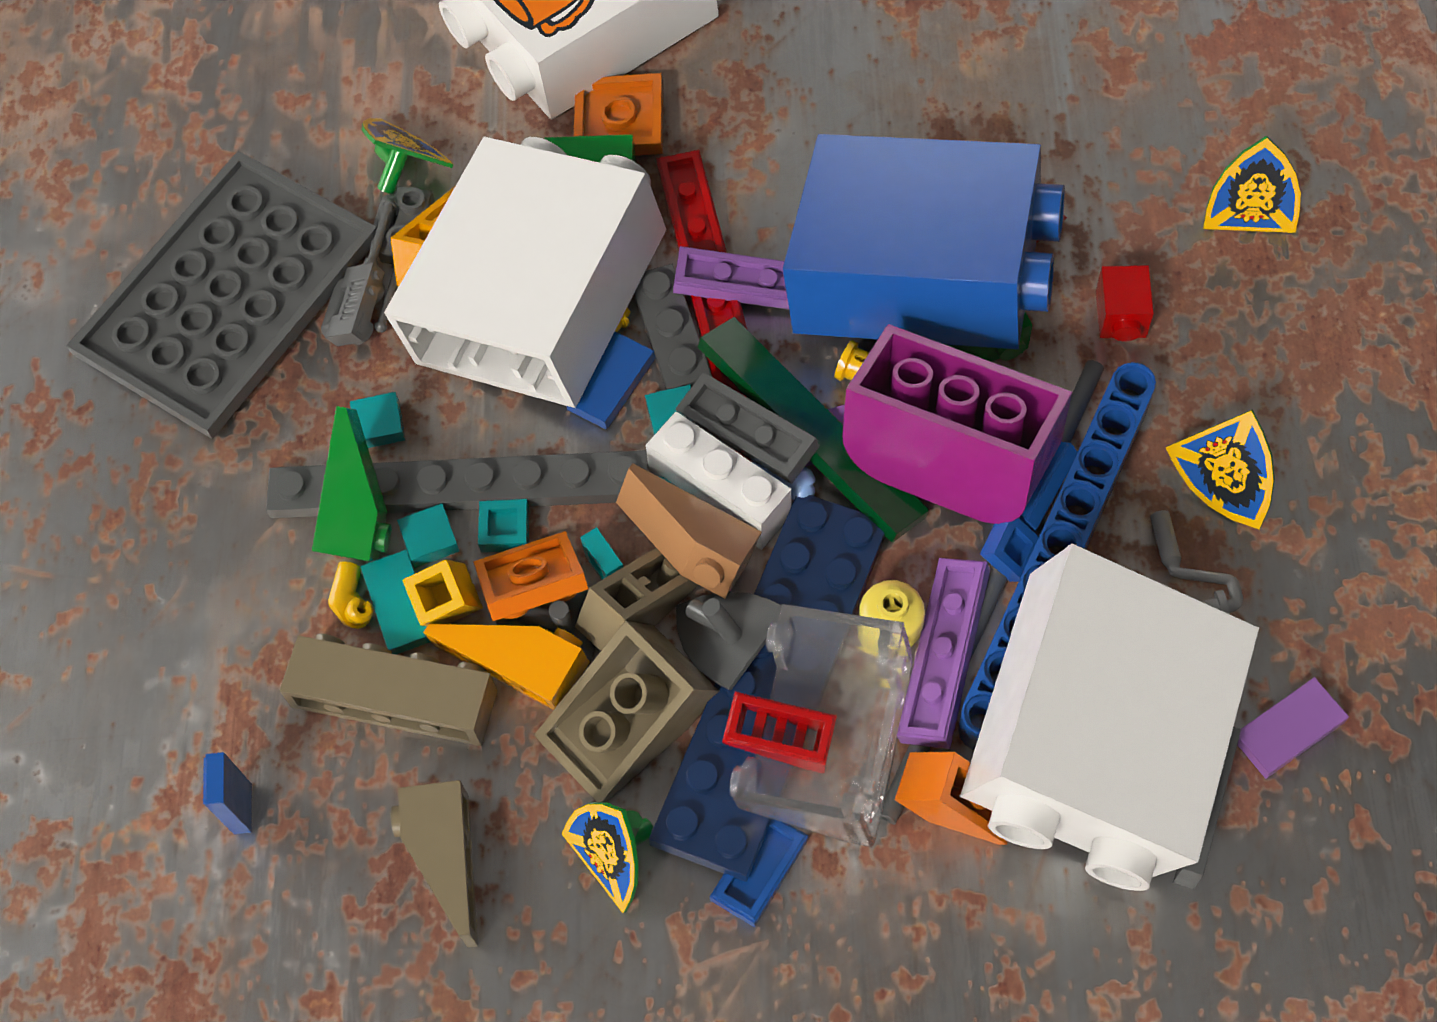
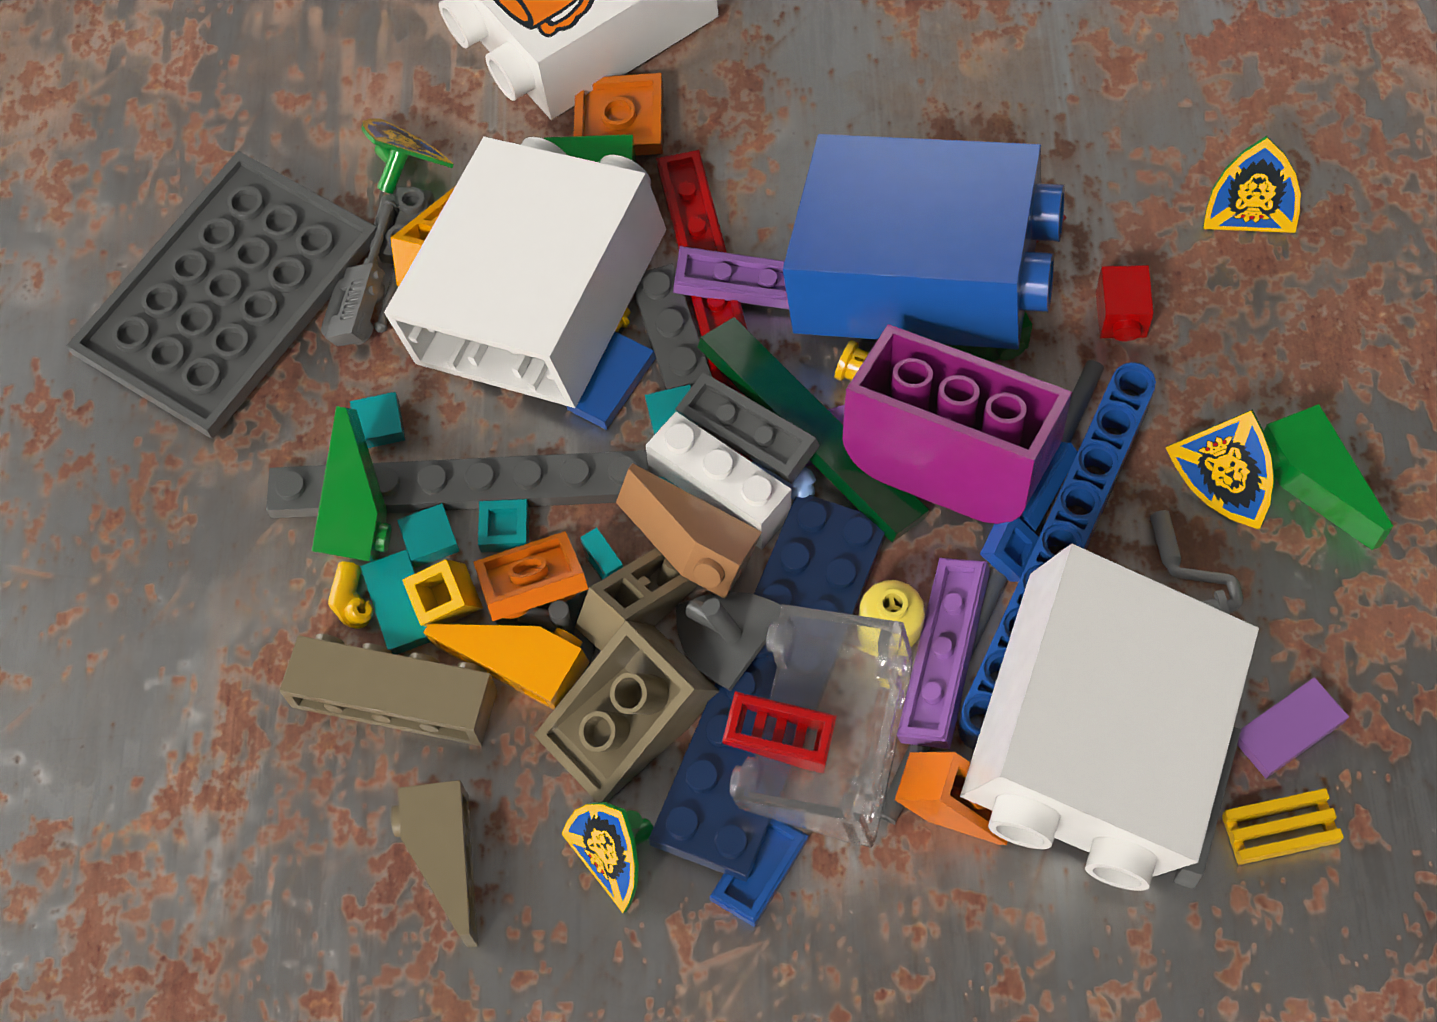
(227, 793): blue tile -> none
(1322, 474): none -> green slope
(1324, 815): none -> yellow tile

